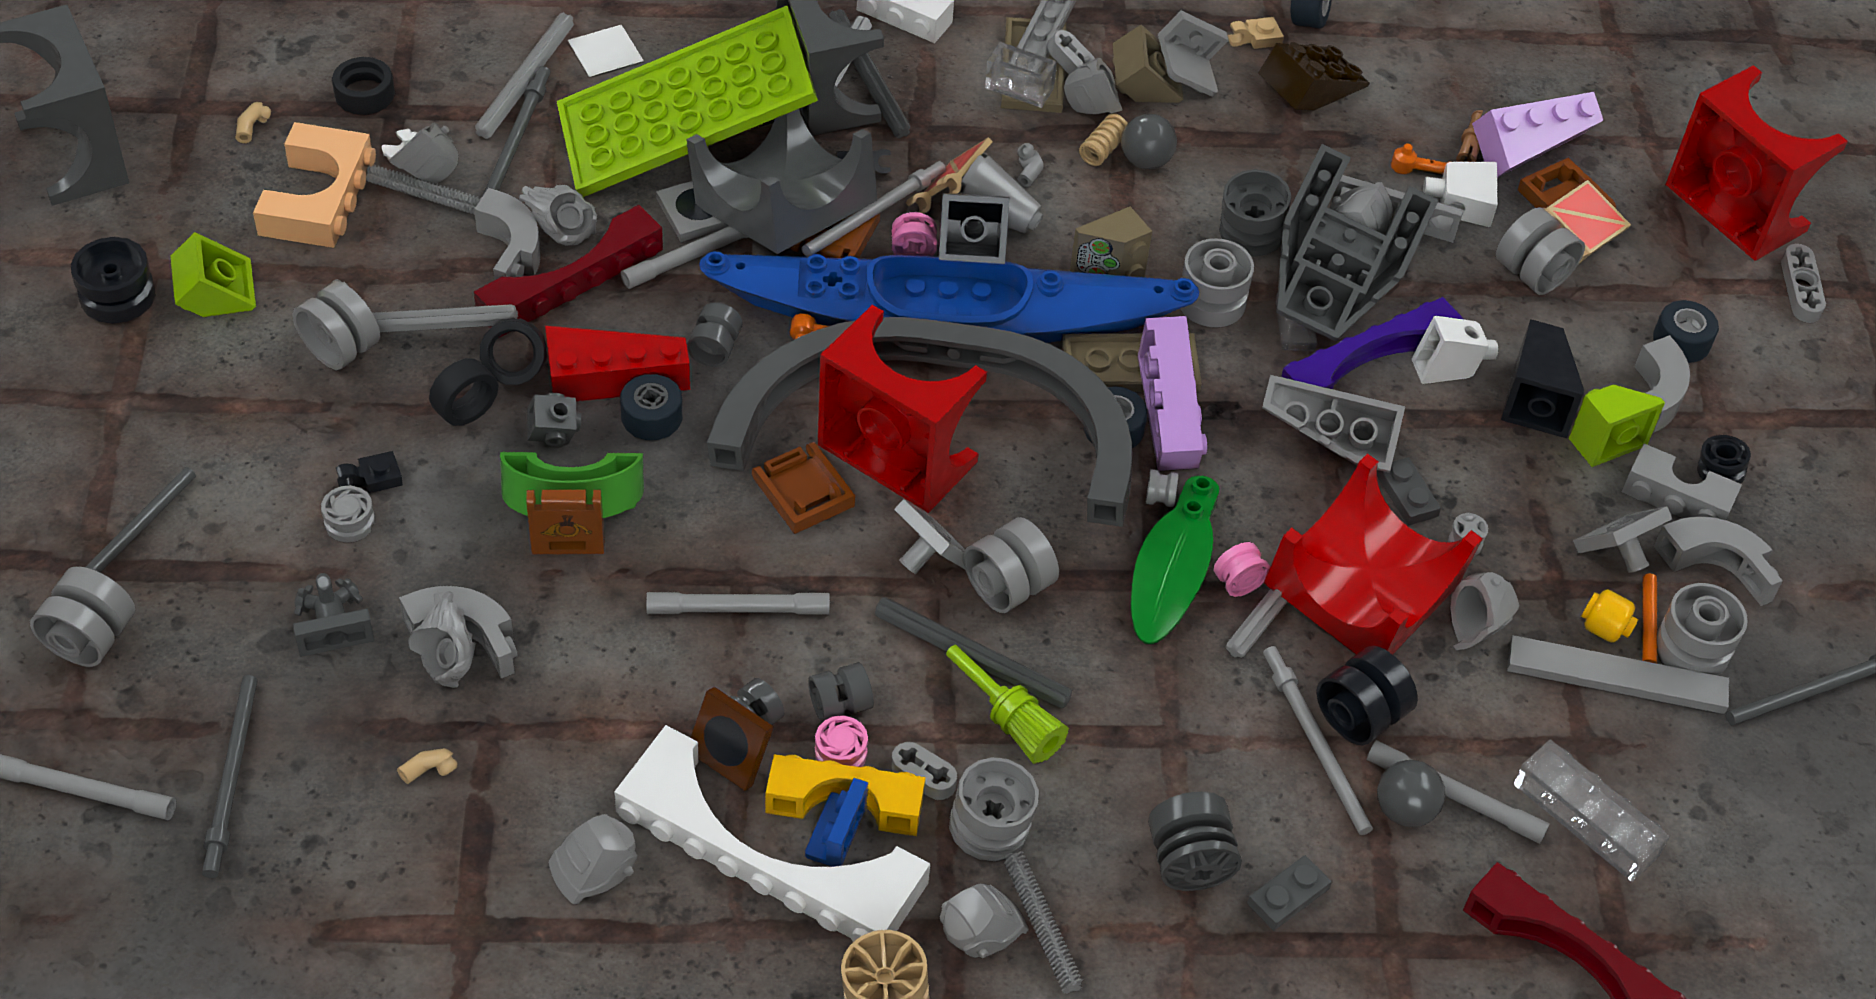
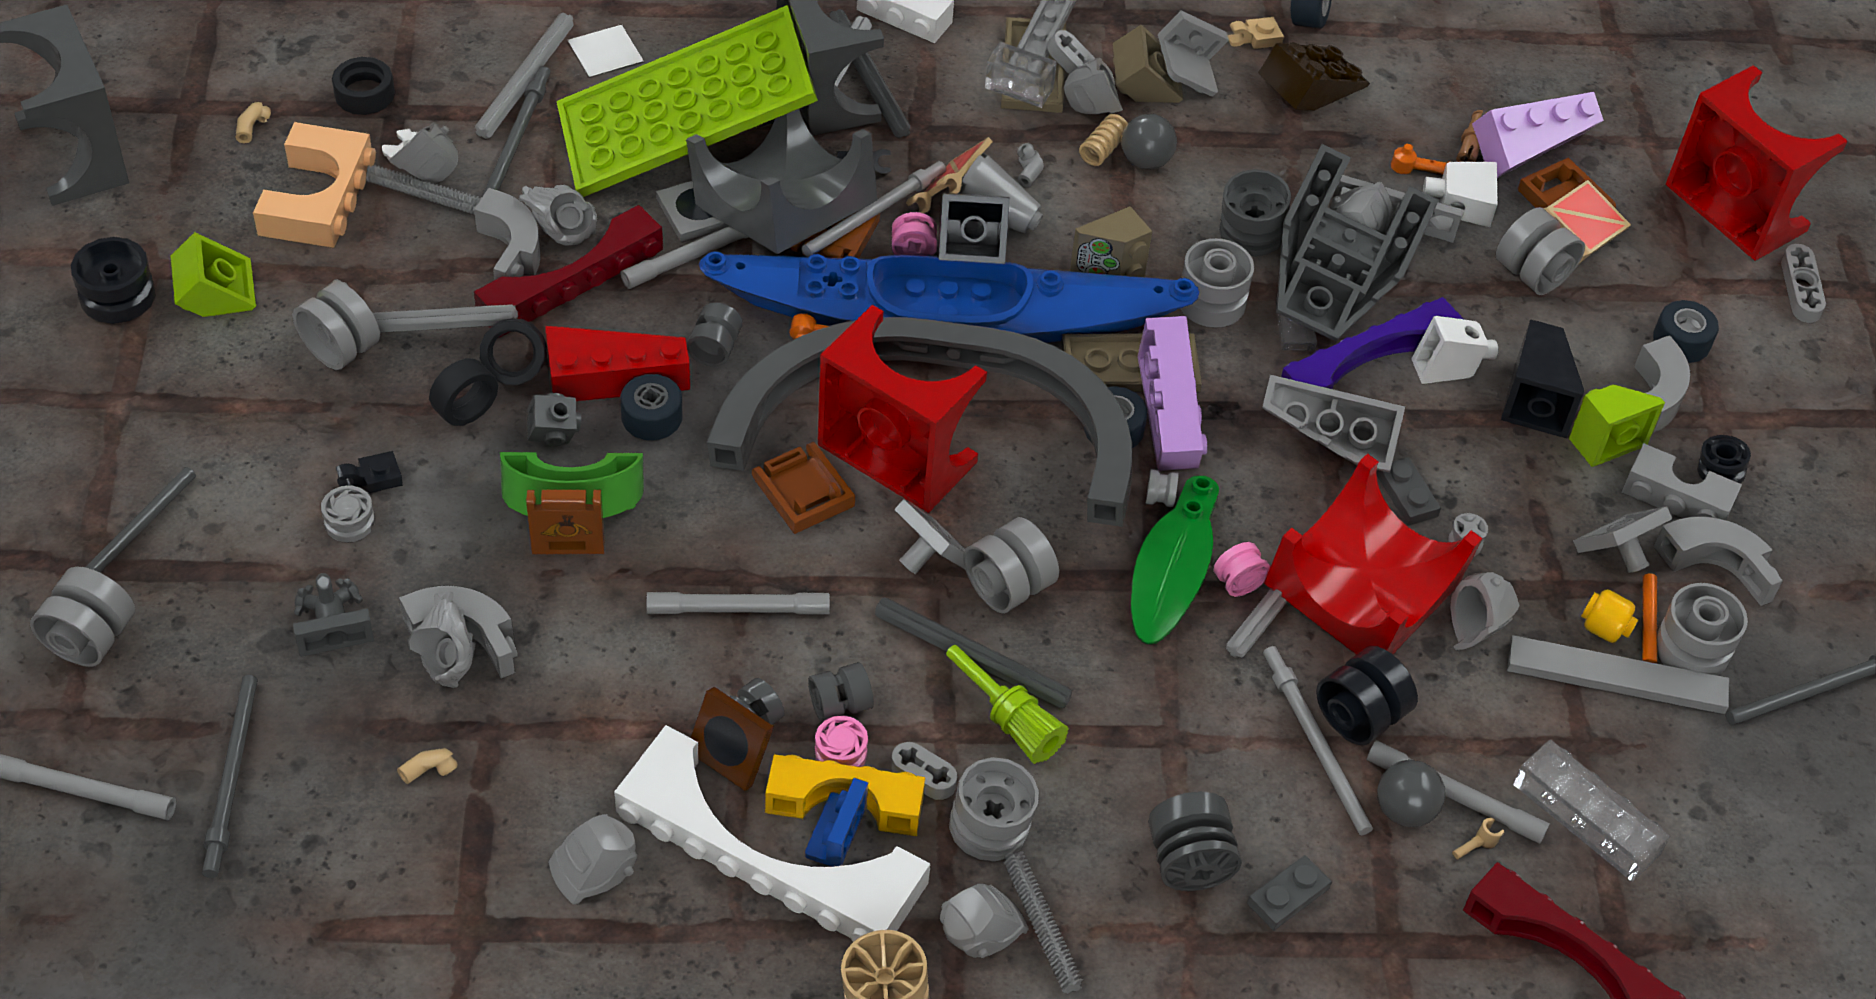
(1483, 838): none -> tan hand

